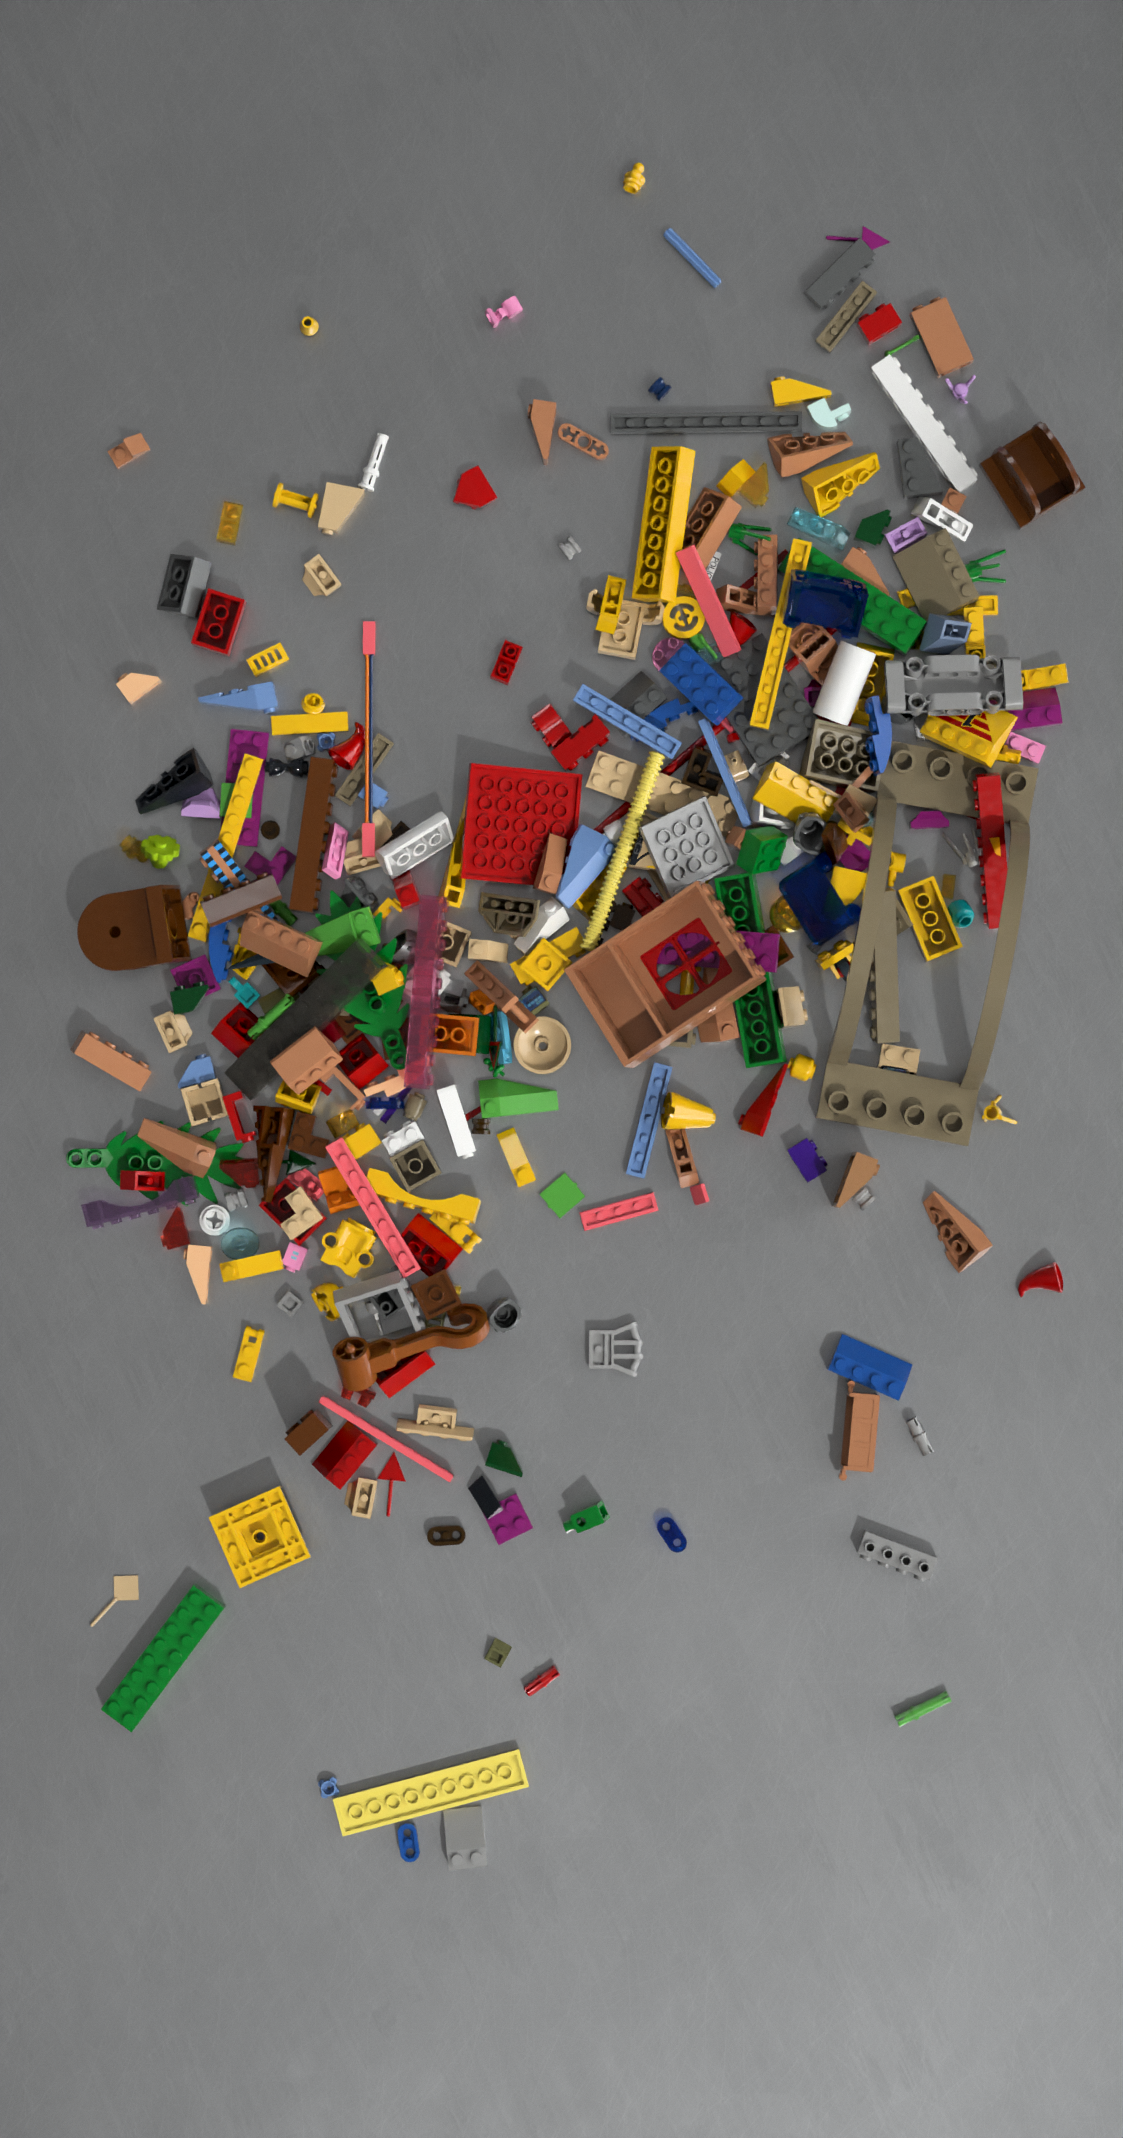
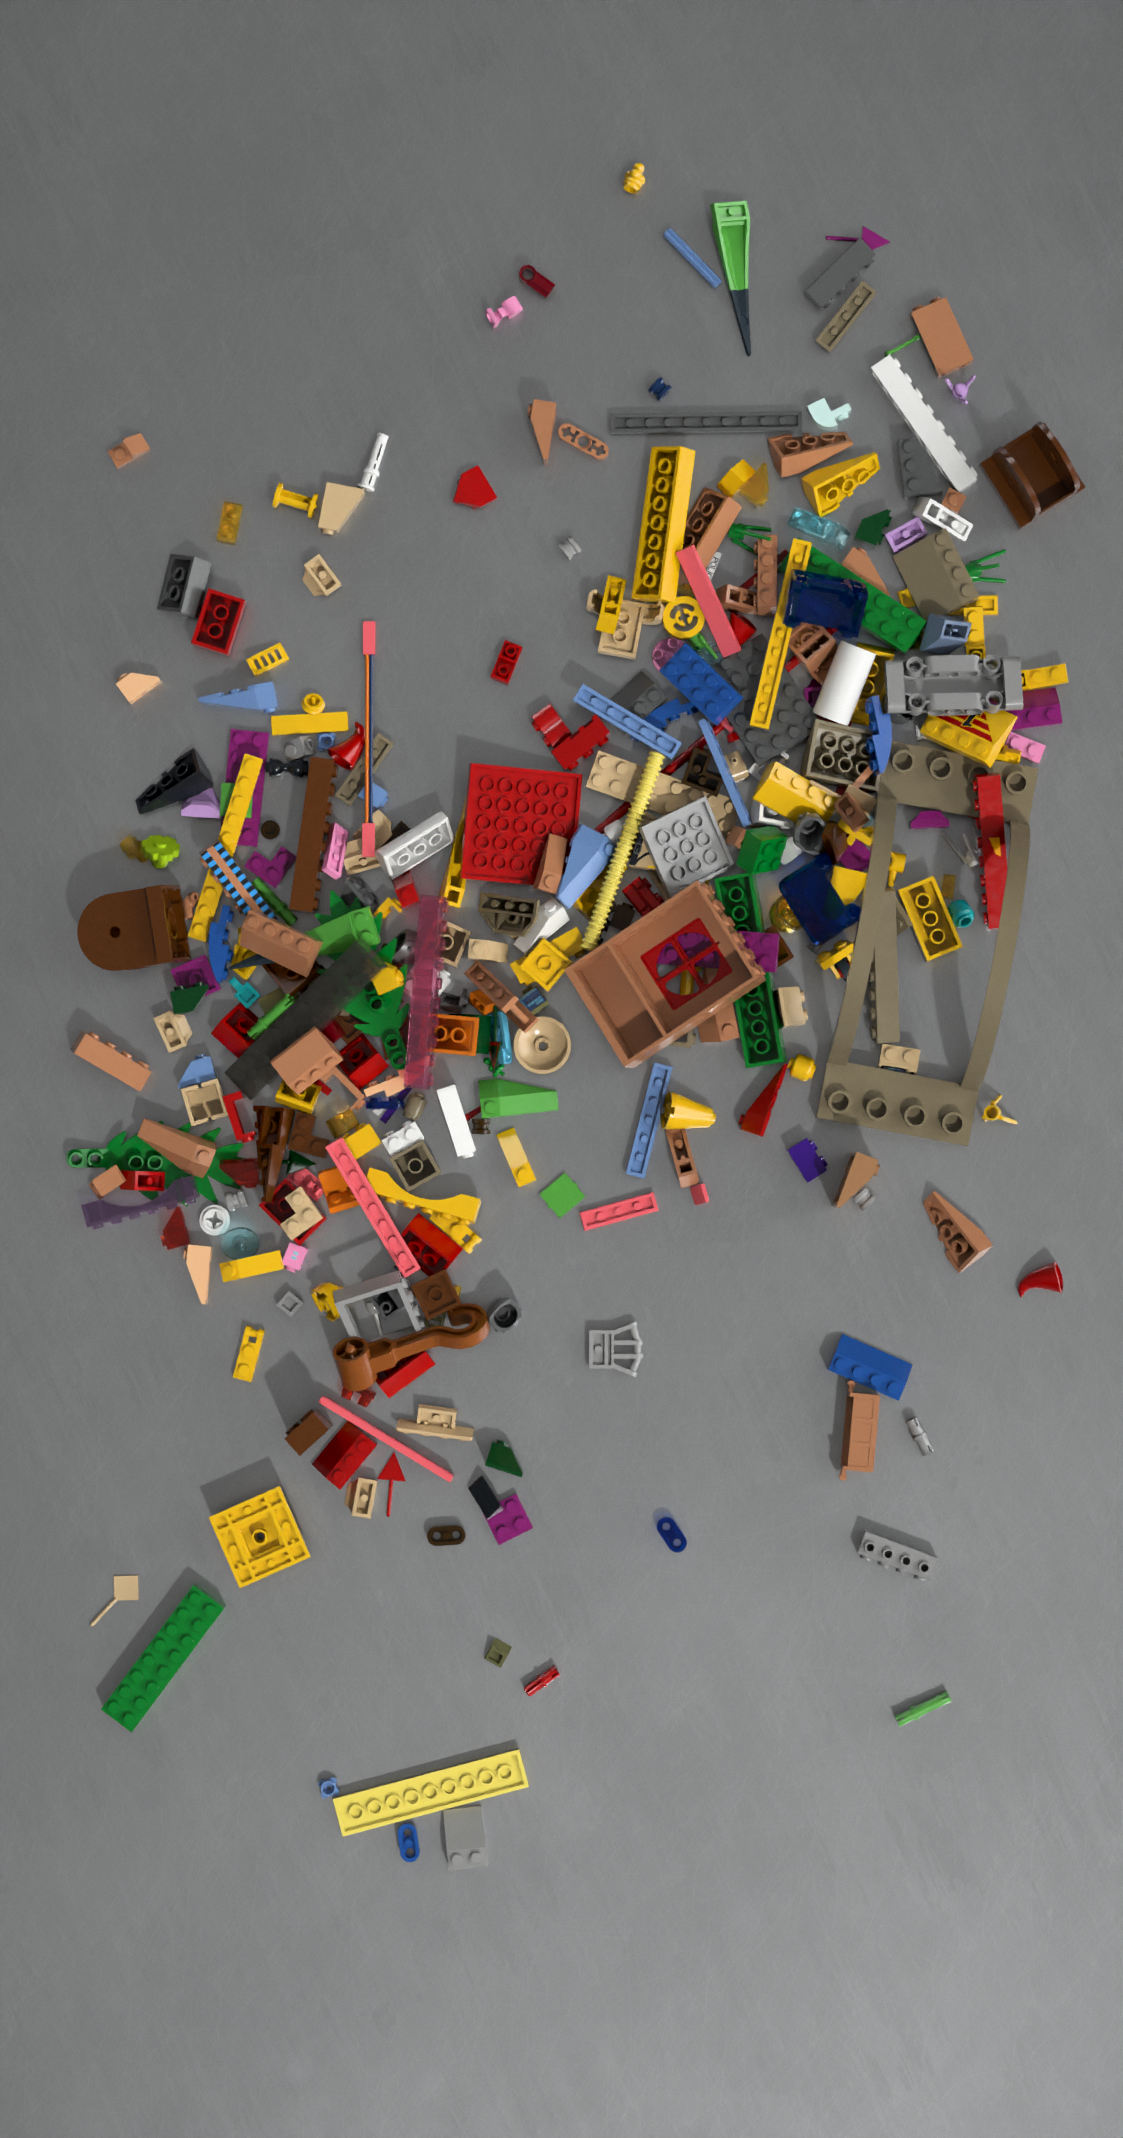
(107, 1182): none -> nougat slope
(241, 899): slope -> none
(309, 330): yellow cone -> none
(351, 1242): yellow piece -> none
(538, 282): none -> dark red piece
(593, 1515): green torso -> none
(731, 233): none -> bright green plate
(792, 392): yellow slope -> none
(879, 323): red brick -> none

